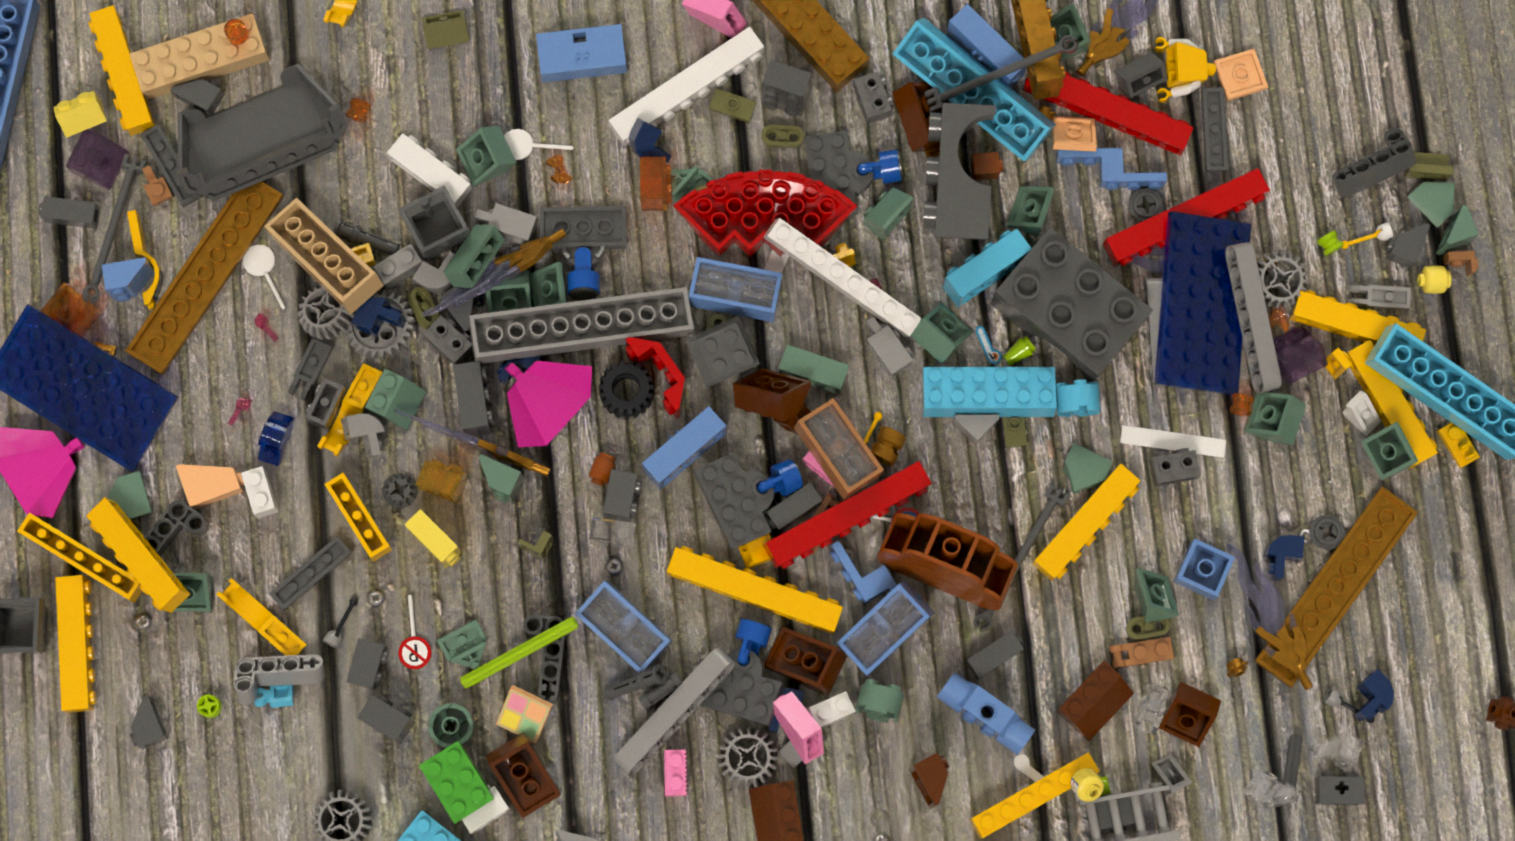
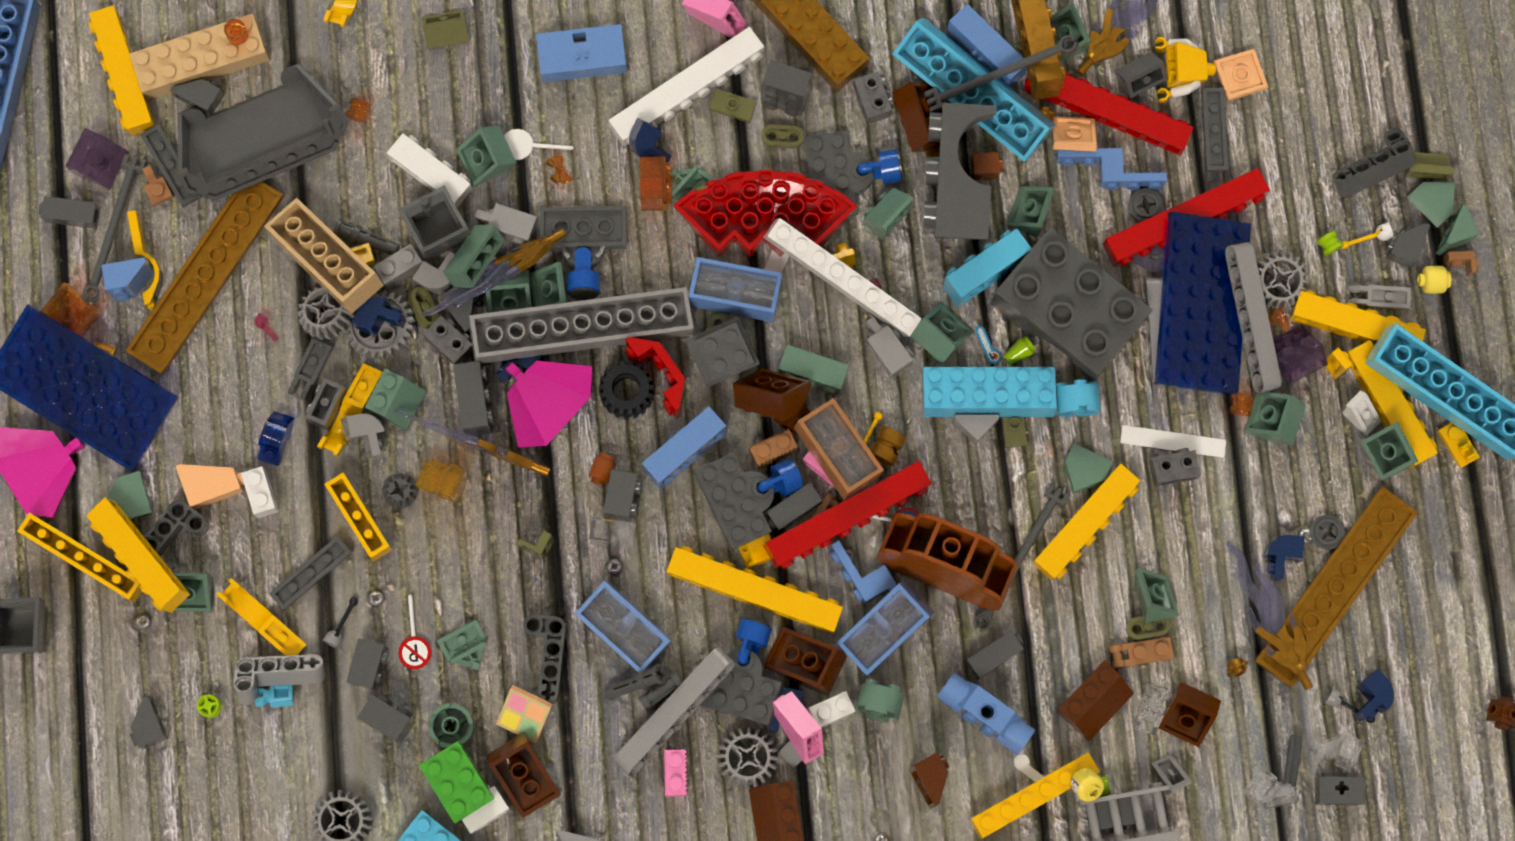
(74, 643): yellow brick -> none
(80, 113): light yellow slope -> none
(241, 404): clear pink hand -> none
(260, 261): white piece -> none
(433, 539): light yellow brick -> none
(502, 479): sand green slope -> none
(519, 652): lime axle -> none
(773, 449): none -> medium nougat brick
(1204, 569): medium blue brick -> none

